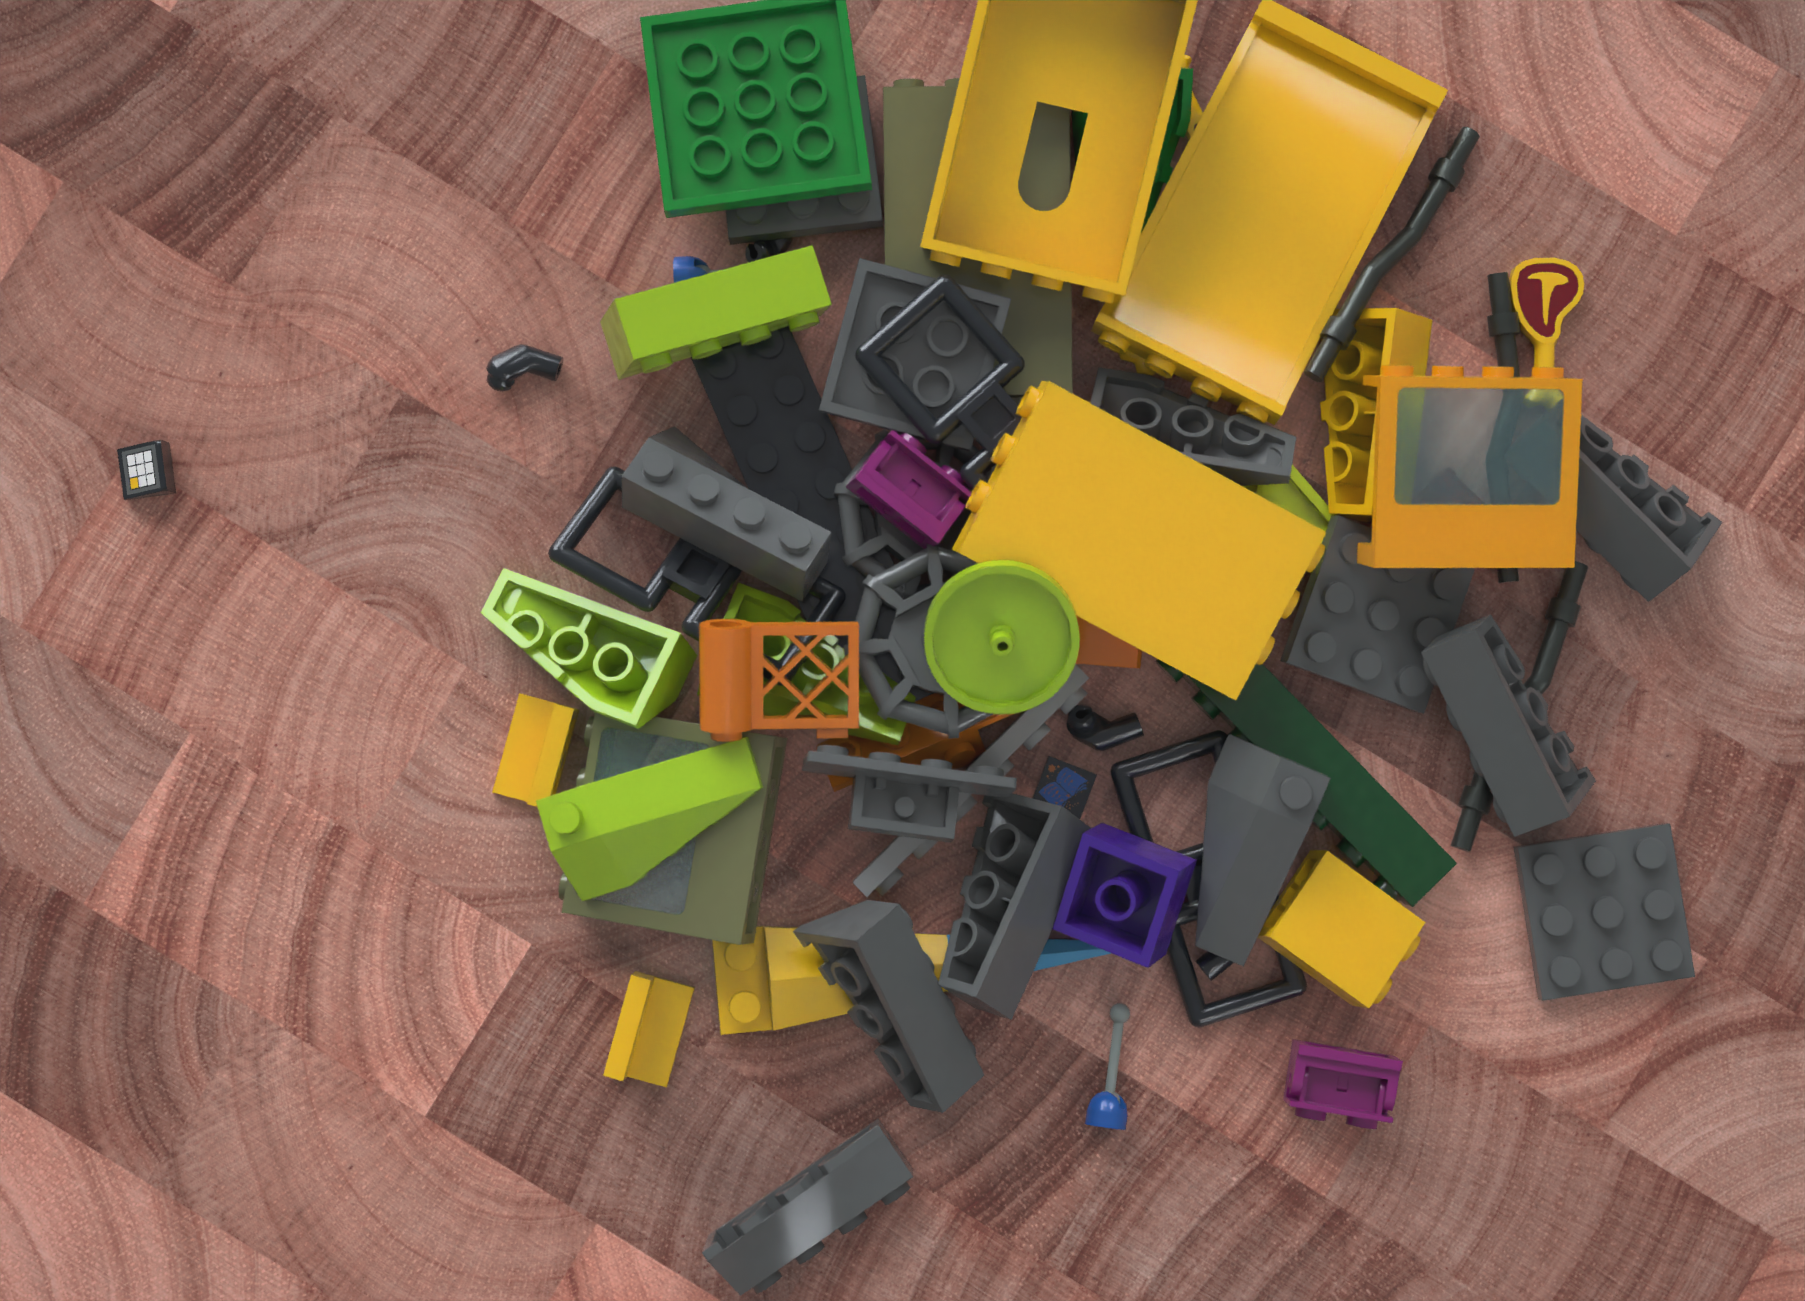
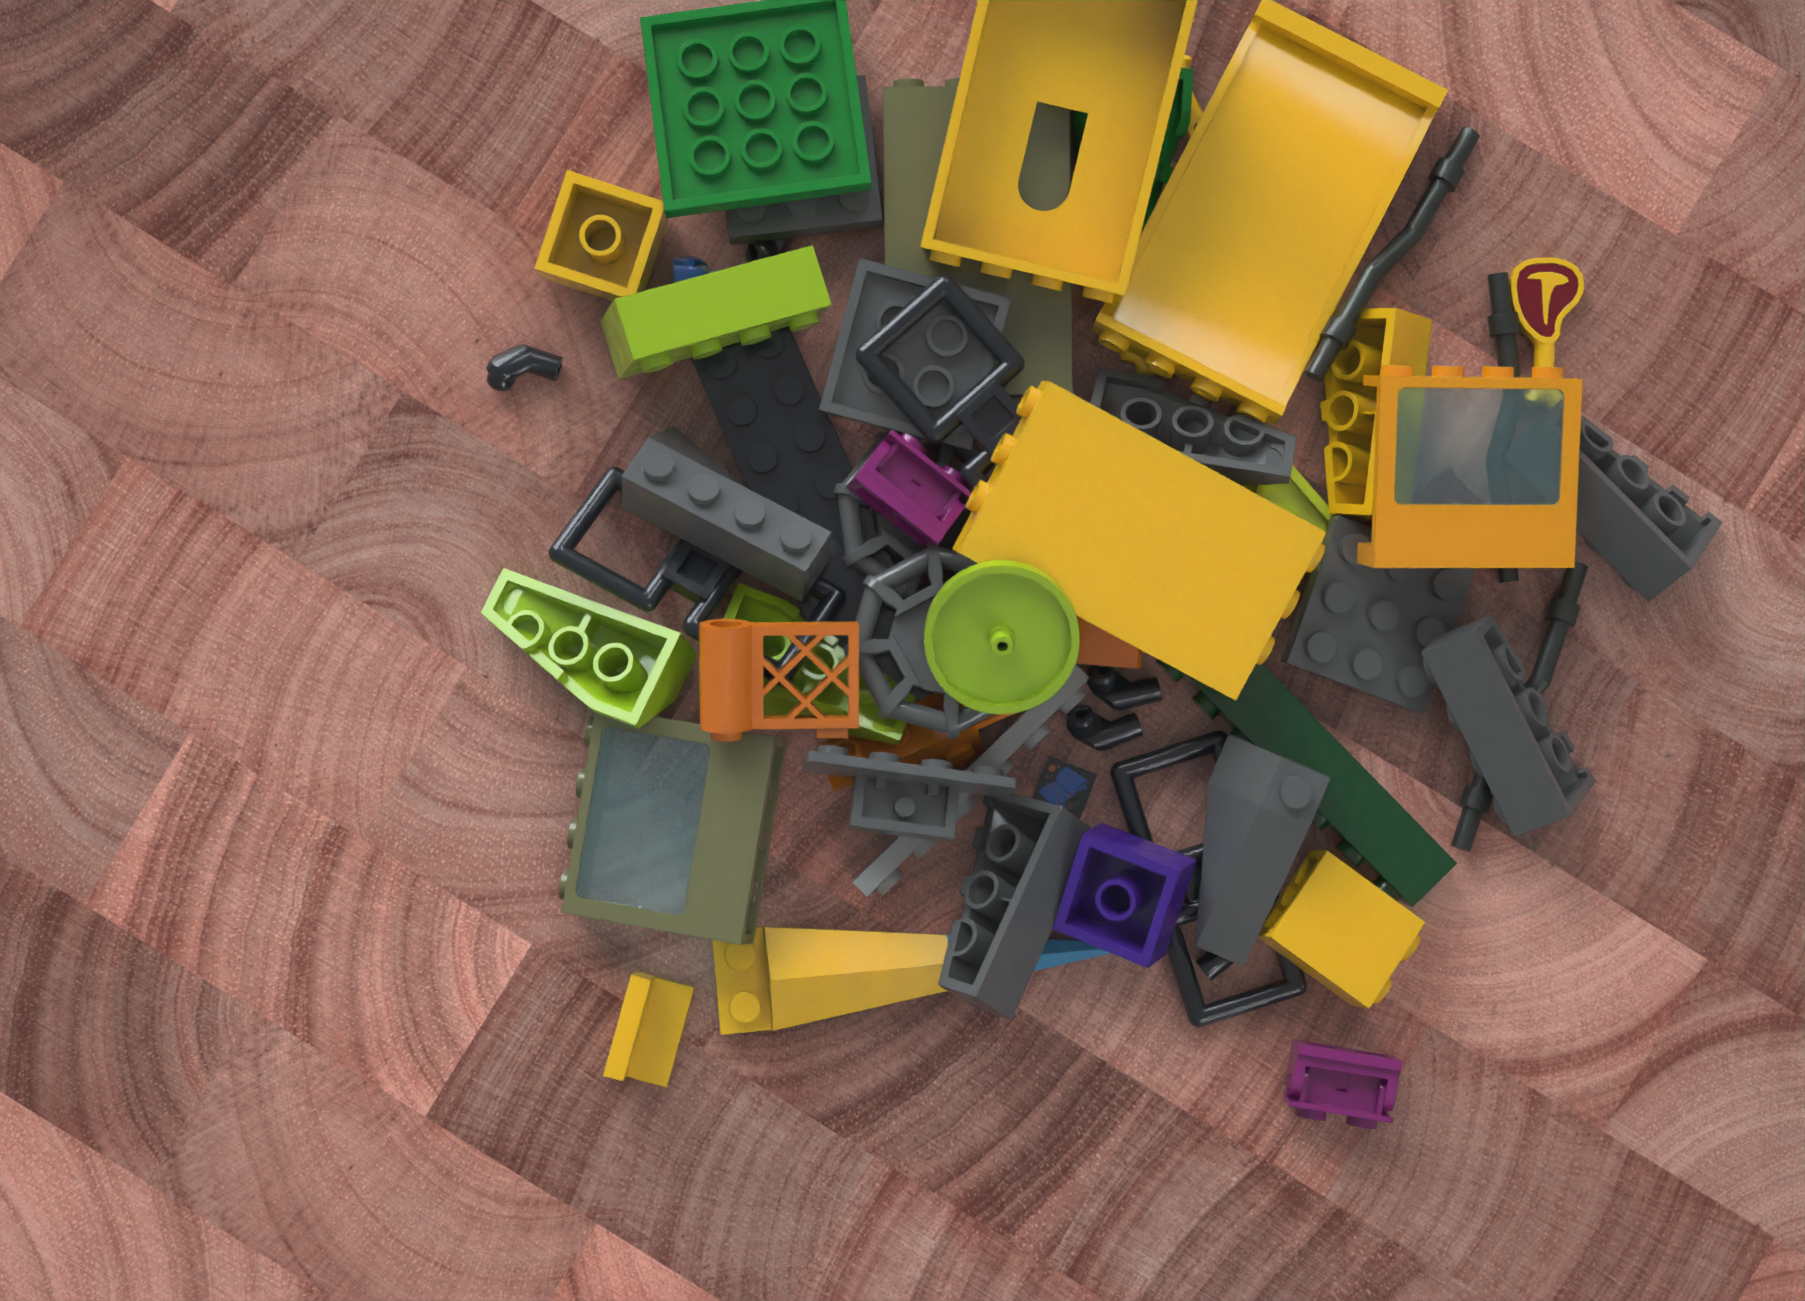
(146, 470): slope -> none
(535, 749): yellow panel -> none
(601, 238): none -> yellow brick
(633, 821): lime wedge -> none
(808, 1209): dark grey wedge -> none
(896, 1000): dark grey wedge -> none
(1107, 1107): hinge -> none
(1119, 692): none -> black arm
(1604, 911): dark grey plate -> none

